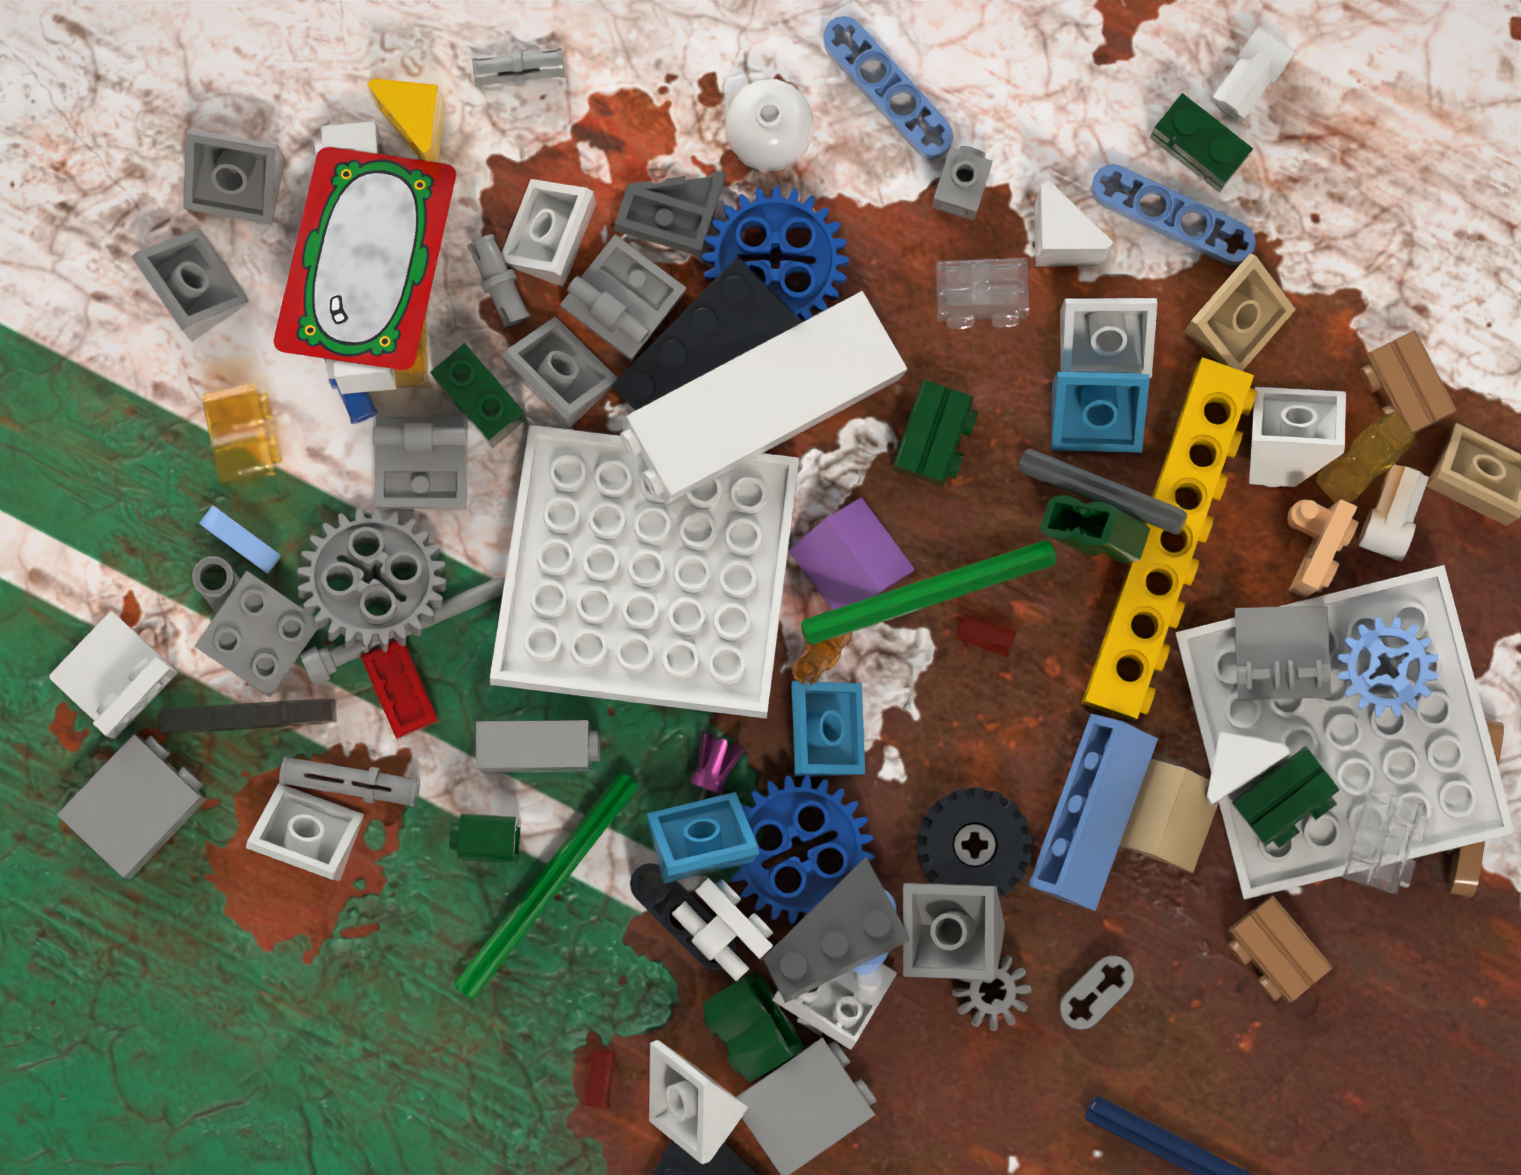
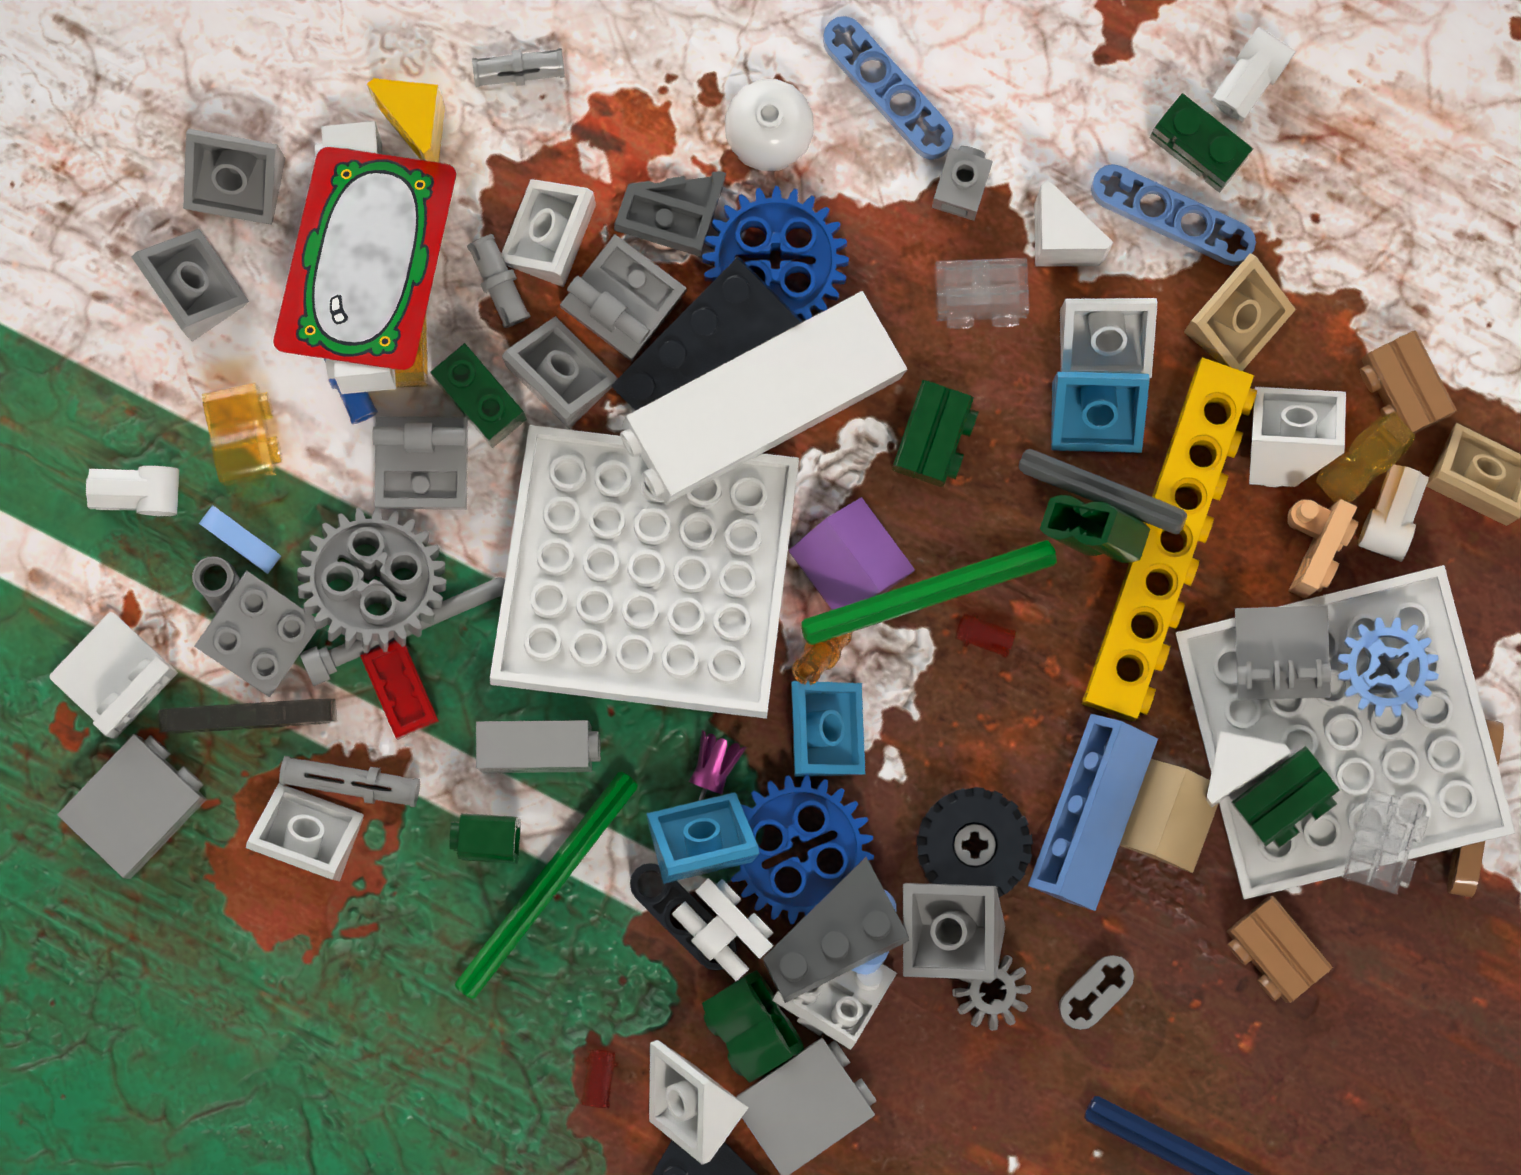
(146, 490): none -> white piece

